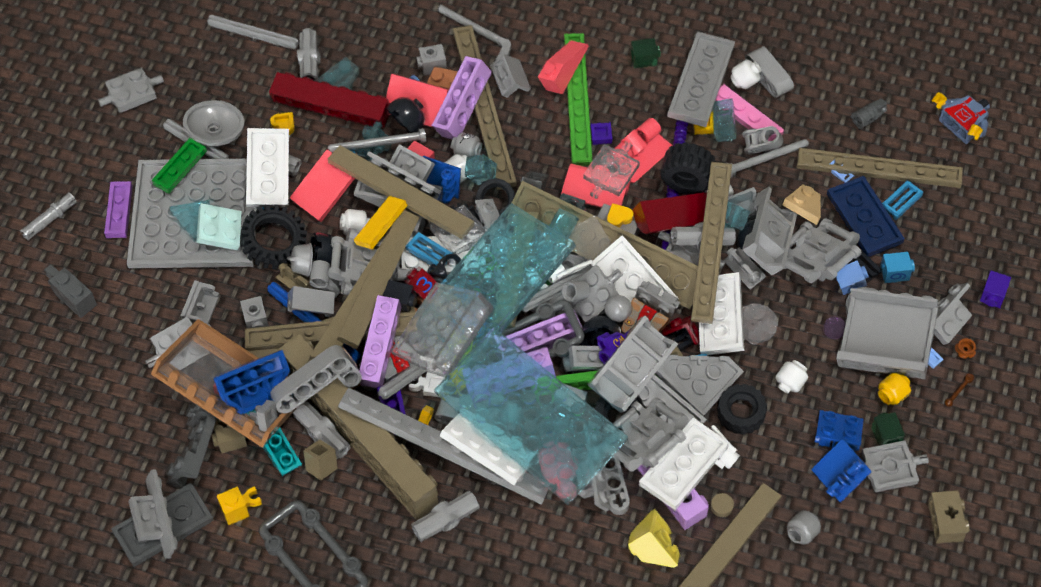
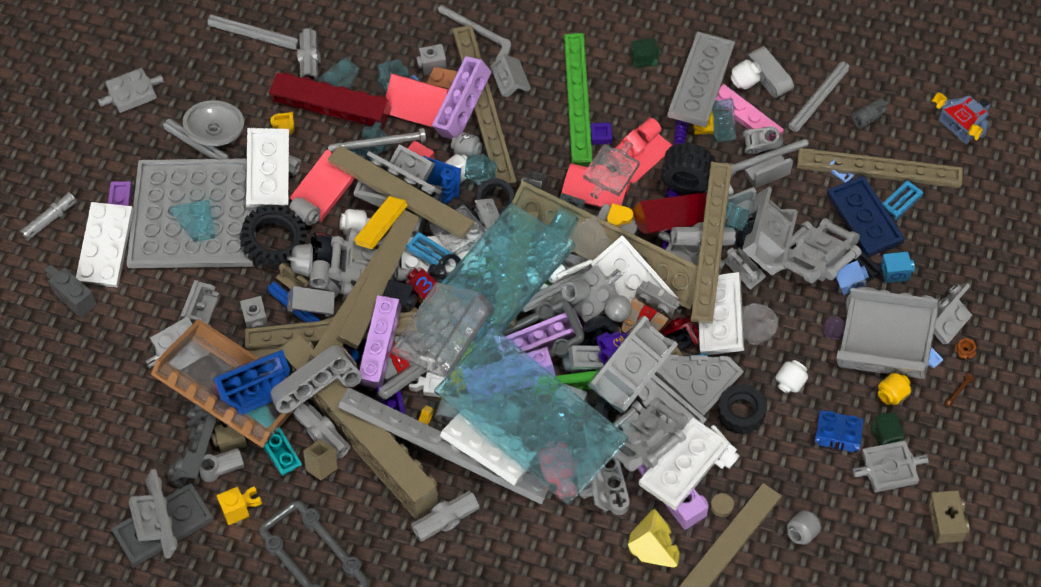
(104, 244): none -> white plate
(179, 165): green plate -> none
(219, 226): light aqua plate -> none
(222, 464): none -> light grey piece
(264, 415): light grey tile -> none
(306, 210): none -> light grey brick
(388, 68): none -> clear light blue brick
(407, 113): black cylinder -> none
(561, 66): coral slope -> none
(768, 171): none -> light grey panel
(805, 203): tan wing -> none
(818, 97): none -> light grey axle
(841, 470): blue hinge -> none
(995, 289): dark purple brick -> none

